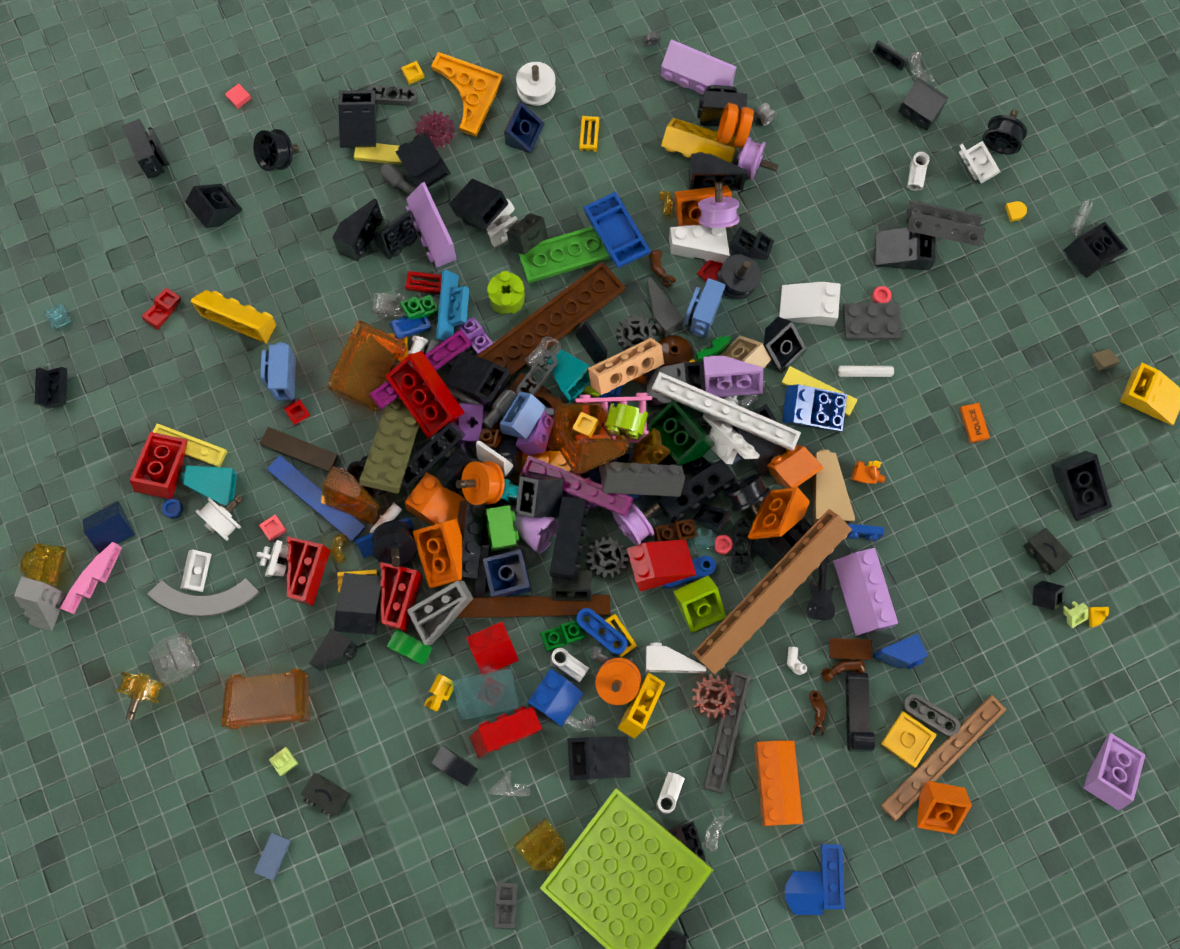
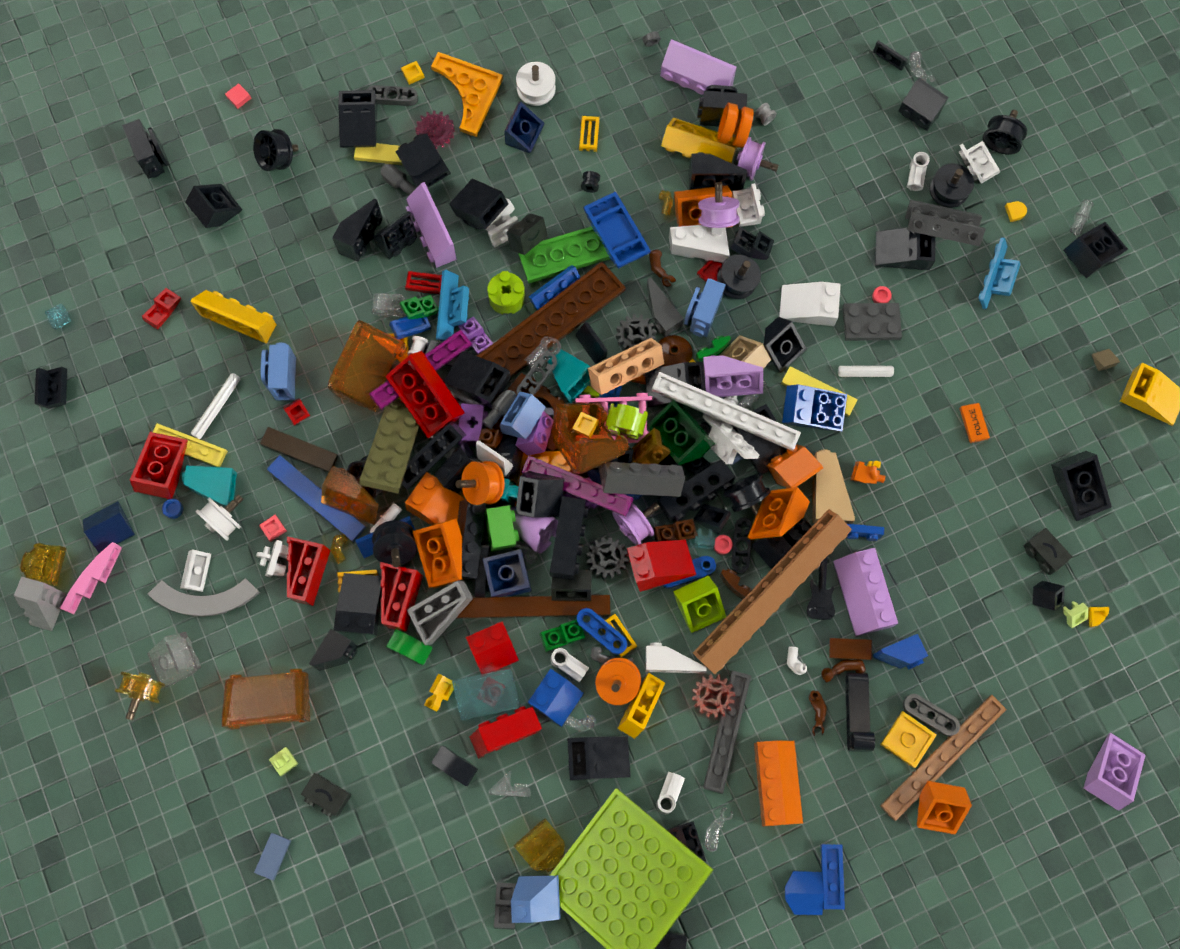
(215, 406): none -> white axle
(535, 899): none -> medium blue slope
(554, 287): none -> blue plate
(590, 181): none -> black wheel
(731, 580): none -> reddish brown slope
(749, 206): none -> white bracket
(951, 185): none -> black wheel
(1001, 275): none -> dark azure bracket

